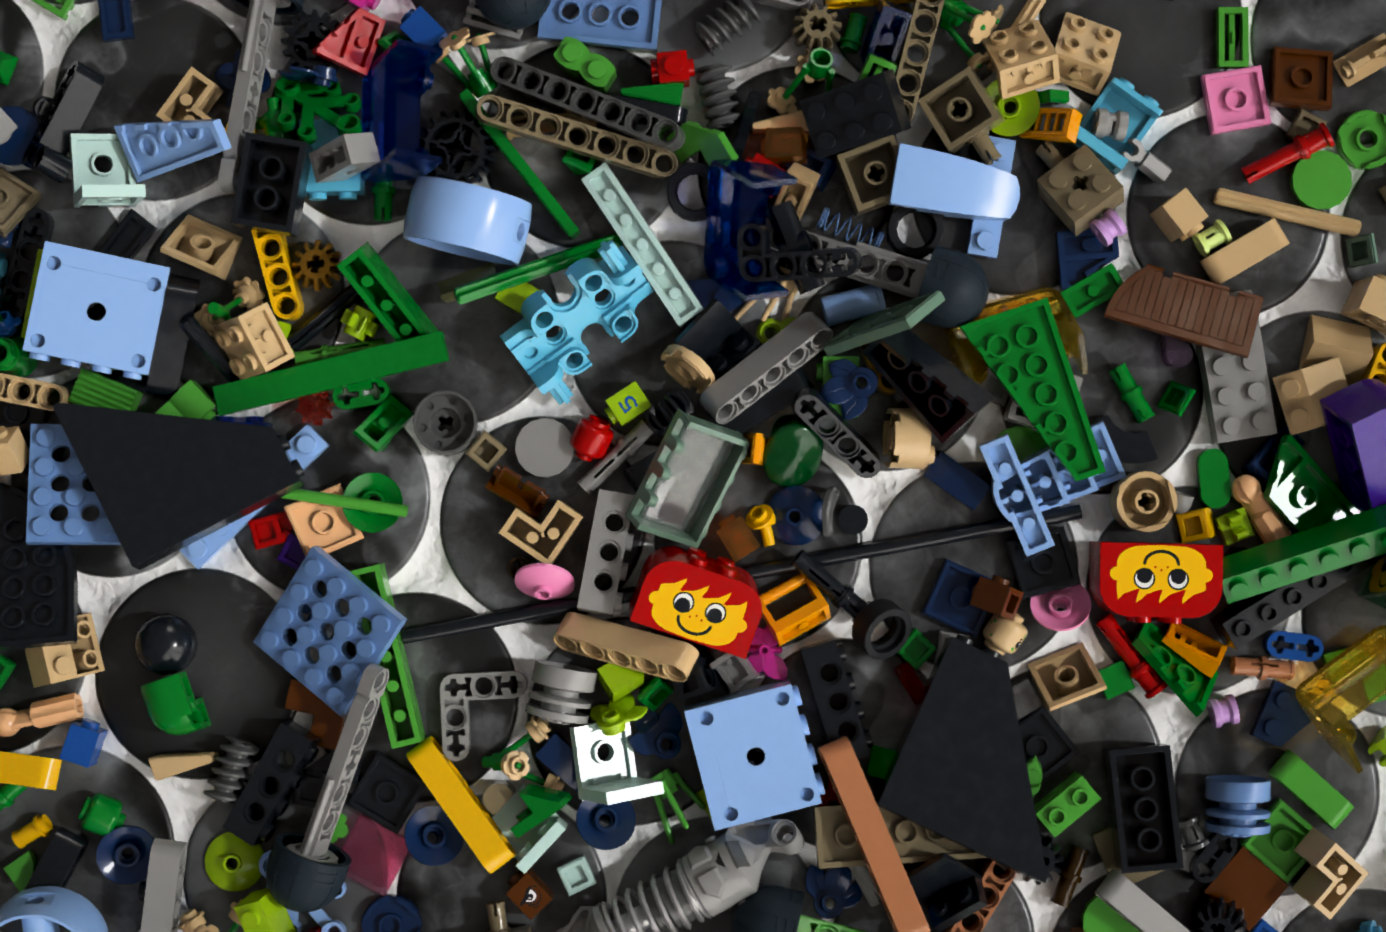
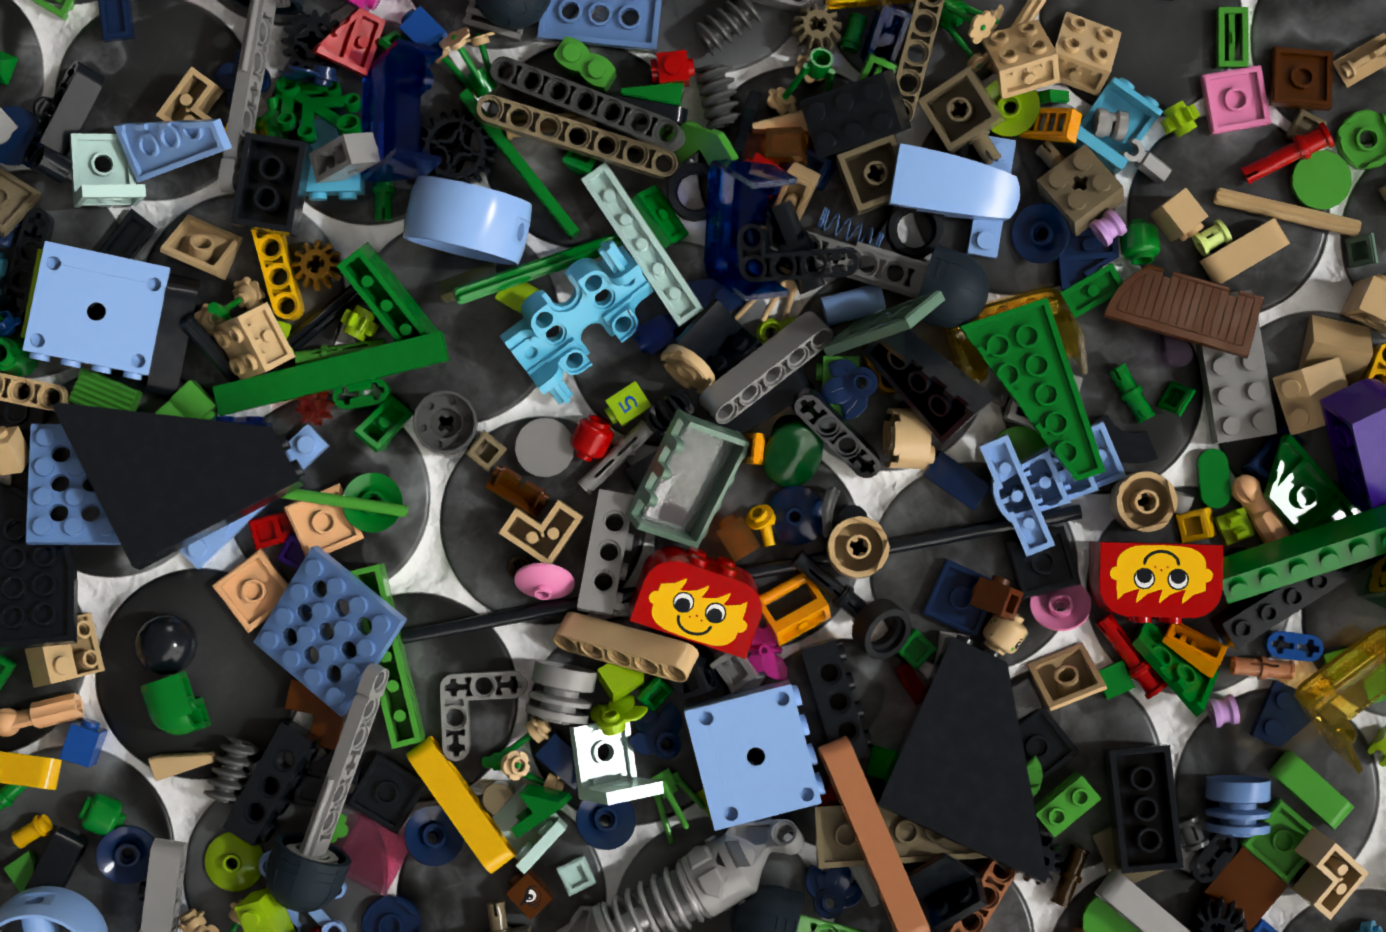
(252, 590): none -> light nougat tile
(657, 334): none -> clear blue brick
(659, 216): none -> green plate
(874, 542): none -> tan brick
(1028, 229): none -> dark blue dish
(1140, 242): none -> green head
(1180, 119): none -> lime gear

